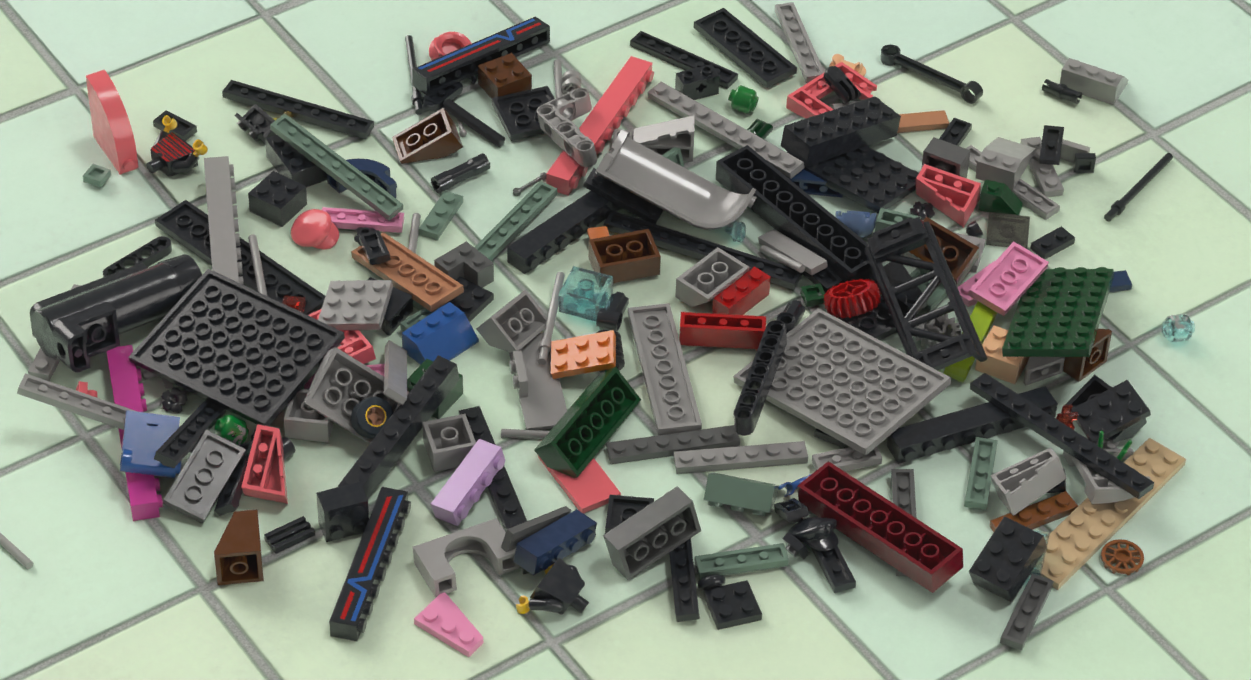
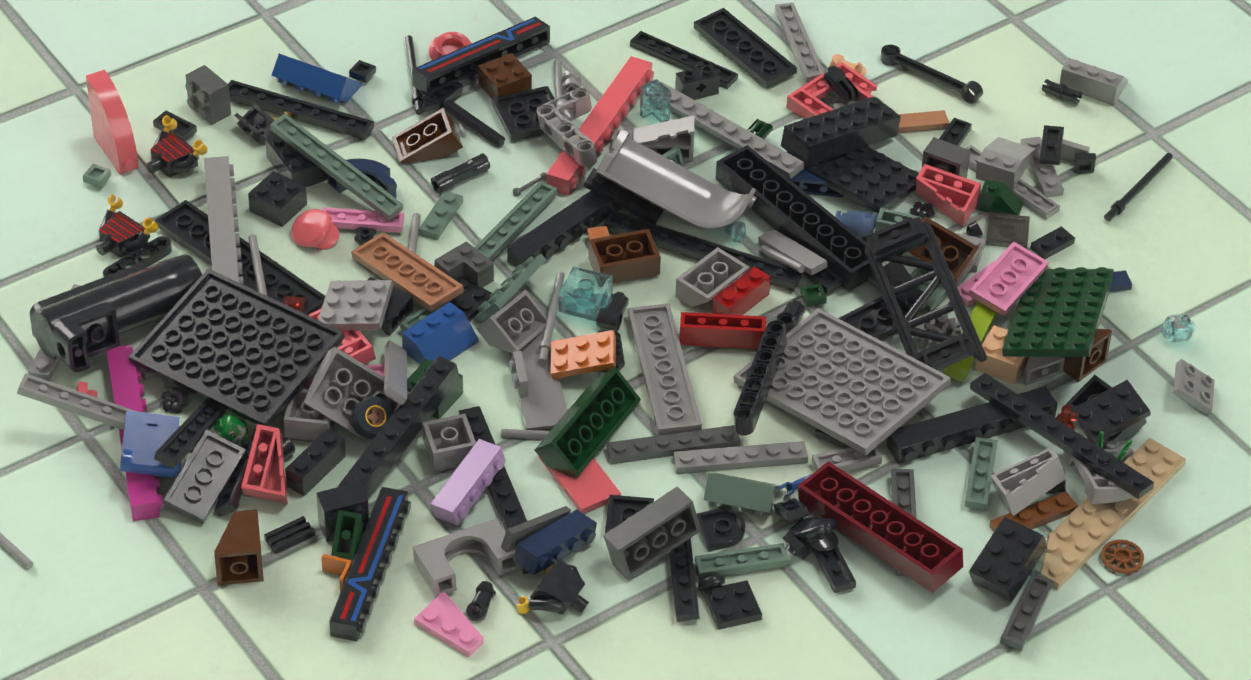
(121, 233): none -> black torso
(208, 94): none -> dark grey brick
(315, 79): none -> blue slope
(315, 462): none -> black brick
(336, 566): none -> orange bracket
(347, 534): none -> dark green slope
(362, 71): none -> black plate
(374, 247): black plate -> none
(479, 606): none -> black piece
(509, 287): none -> sand green plate
(655, 100): none -> clear light blue bracket
(721, 528): none -> black tile
(743, 99): green head -> none
(852, 298): red gear -> none
(1193, 386): none -> light grey plate

